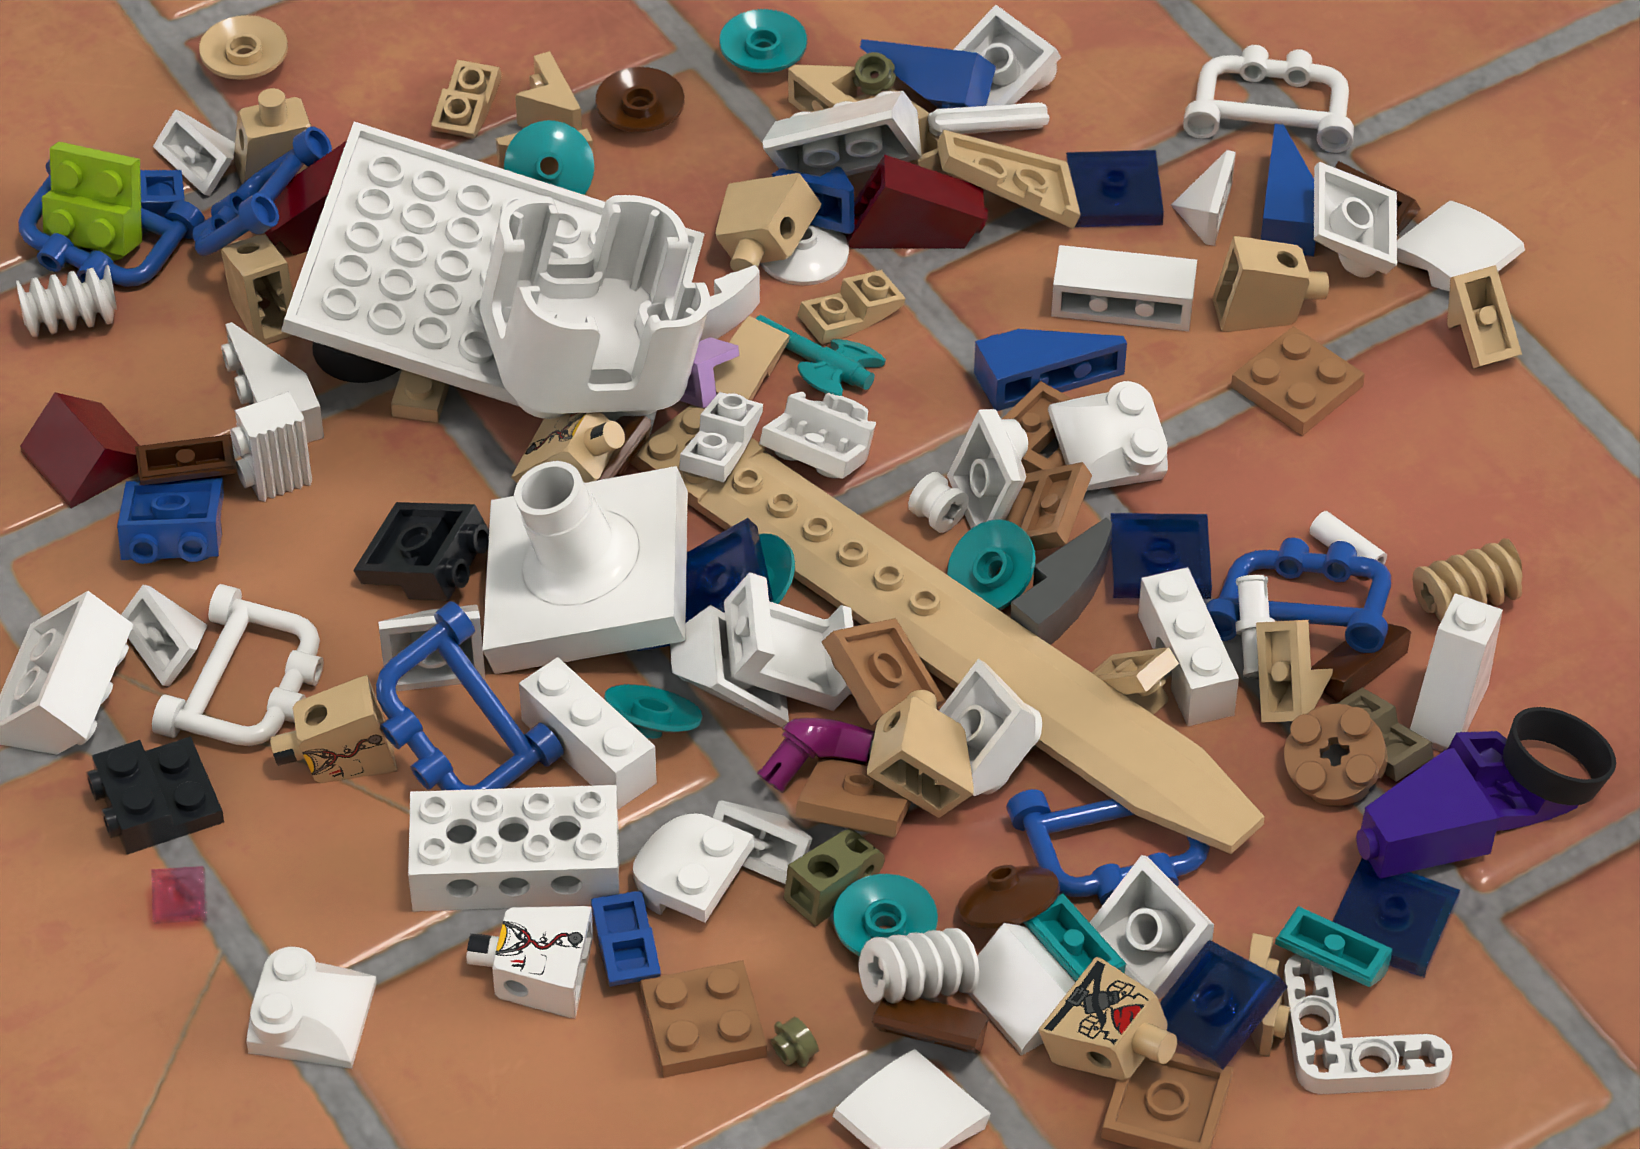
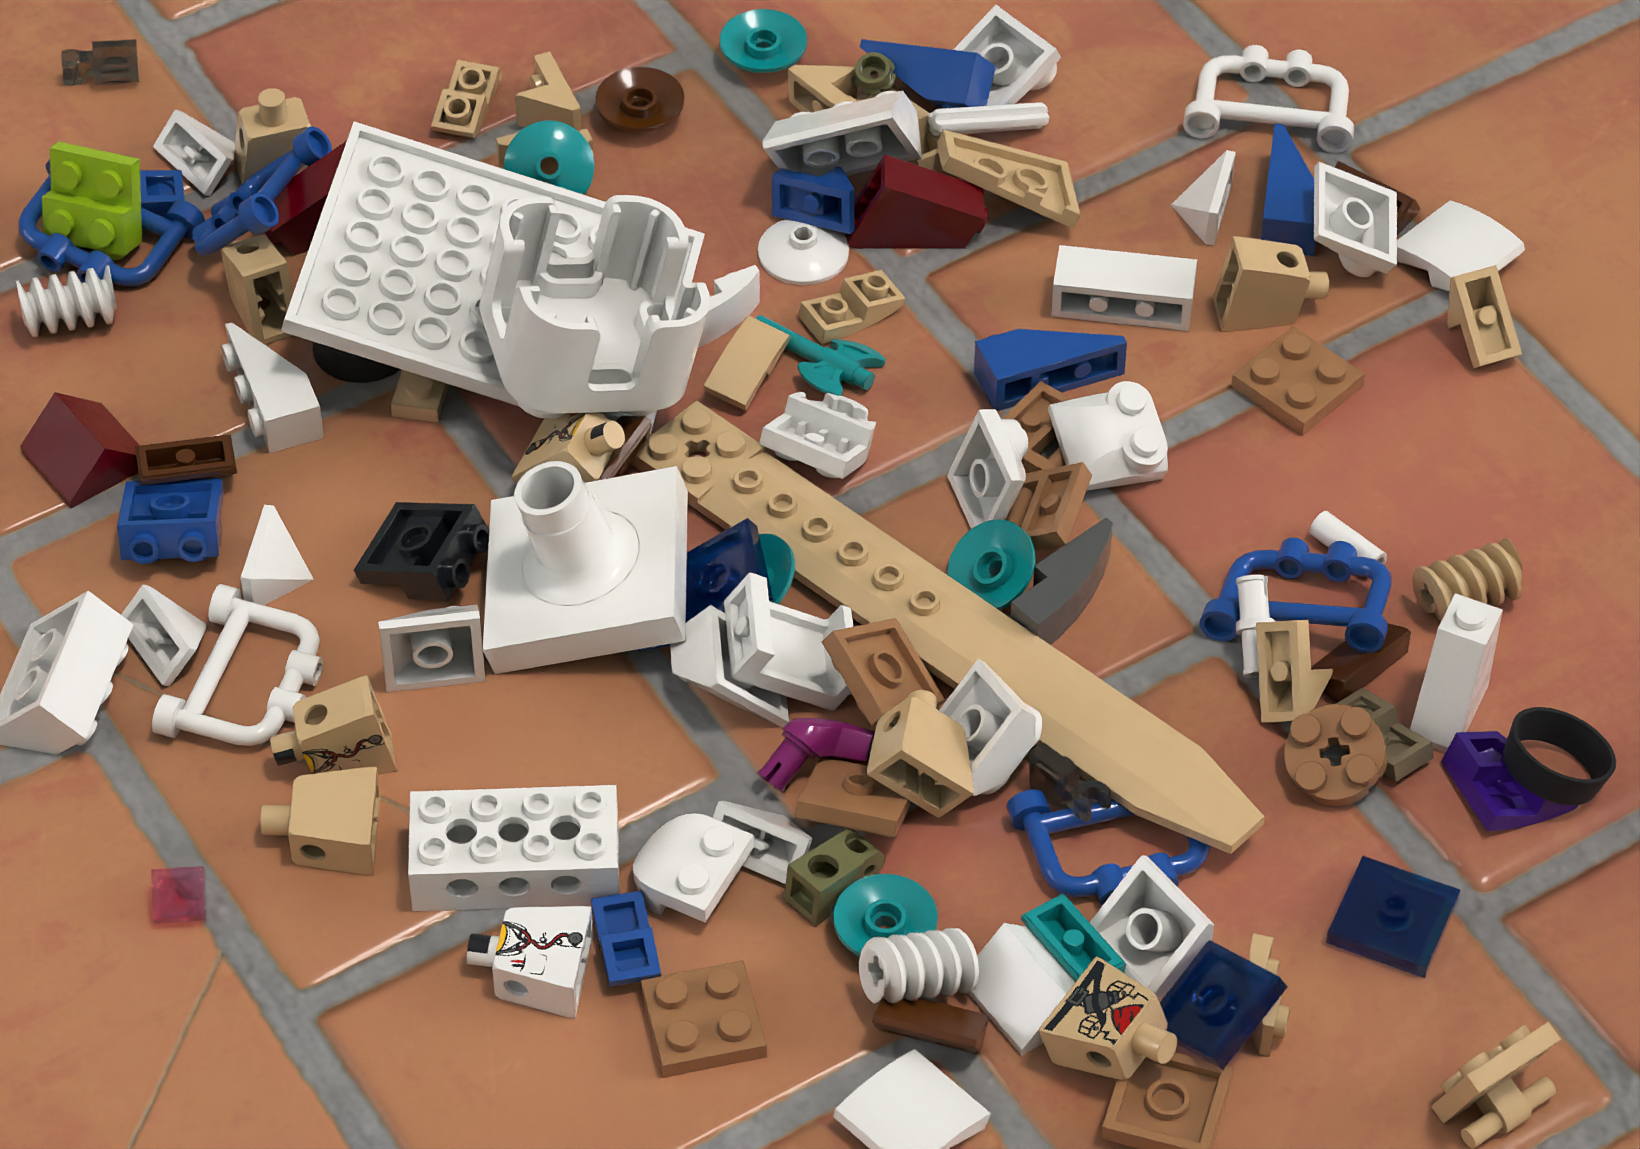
(108, 62): none -> clear smoke plate
(153, 793): black plate -> none
(243, 47): tan dish -> none
(272, 446): white brick -> none
(272, 562): none -> white slope
(309, 1009): white slope -> none
(330, 820): none -> tan torso
(404, 727): blue bar -> none
(592, 733): white brick -> none
(653, 709): teal dish -> none
(701, 382): lavender panel -> none
(722, 436): white slope -> none
(765, 219): tan torso -> none
(794, 1042): olive plate -> none
(938, 502): white wheel -> none
(1008, 896): reddish brown dish -> none
(1060, 783): none -> clear smoke plate
(1116, 188): clear blue plate -> none
(1139, 675): tan slope -> none
(1158, 544): clear blue plate -> none
(1178, 619): white arch -> none
(1335, 947): teal slope -> none
(1343, 1054): white beam -> none
(1428, 820): dark purple slope -> none
(1490, 1085): none -> tan plate

